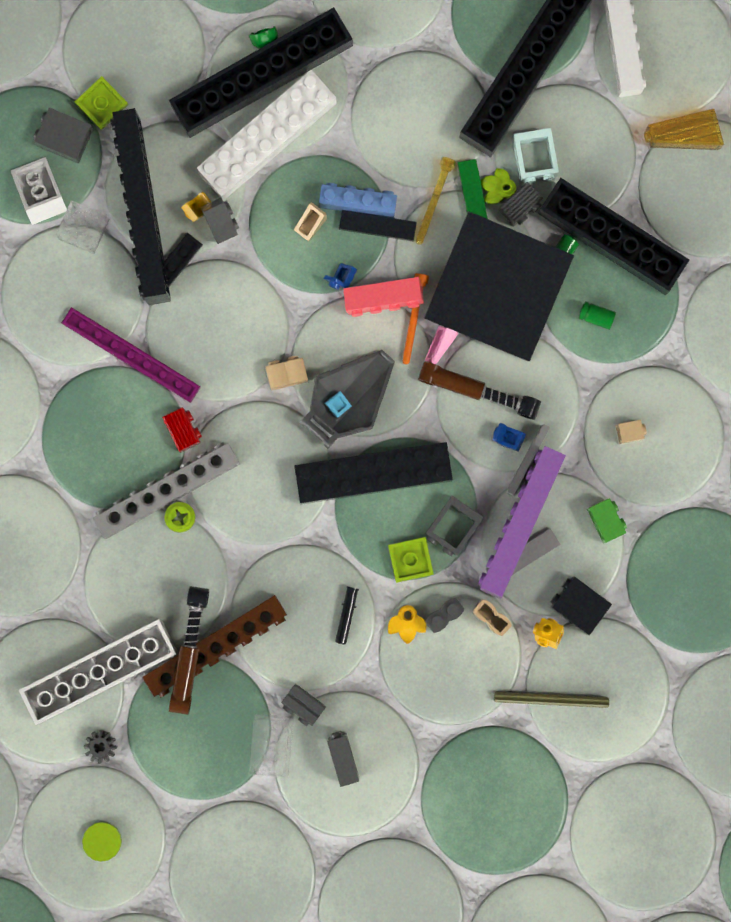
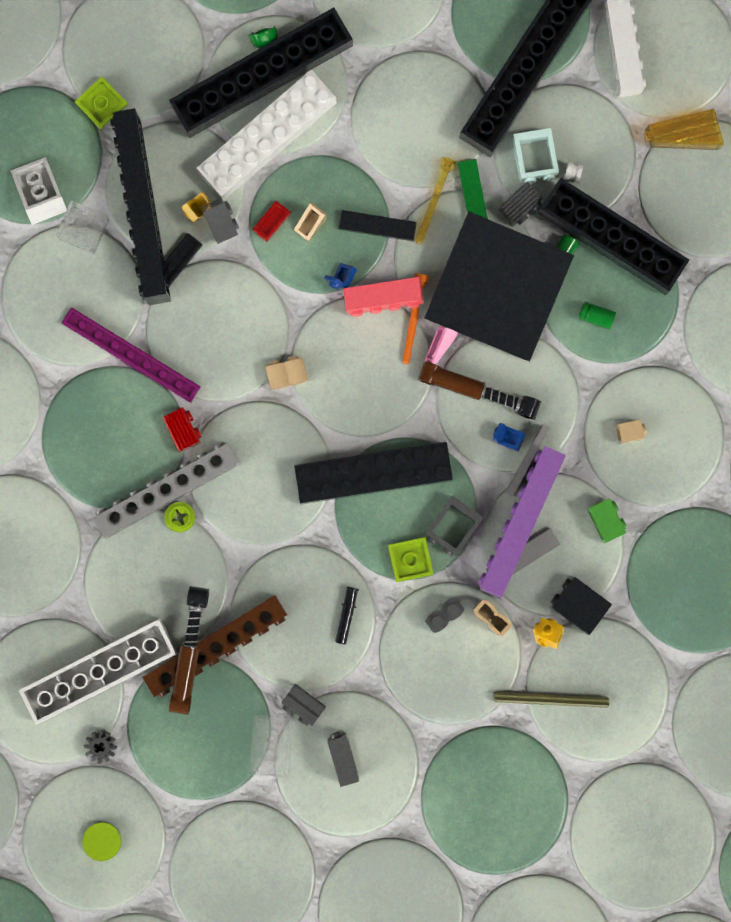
(63, 135): dark grey brick -> none
(271, 221): none -> red tile
(338, 404): medium azure tile -> none
(355, 200): medium blue brick -> none
(364, 387): dark grey windscreen -> none
(407, 627): yellow plate -> none
(495, 186): lime plate -> none
(573, 172): none -> white wheel

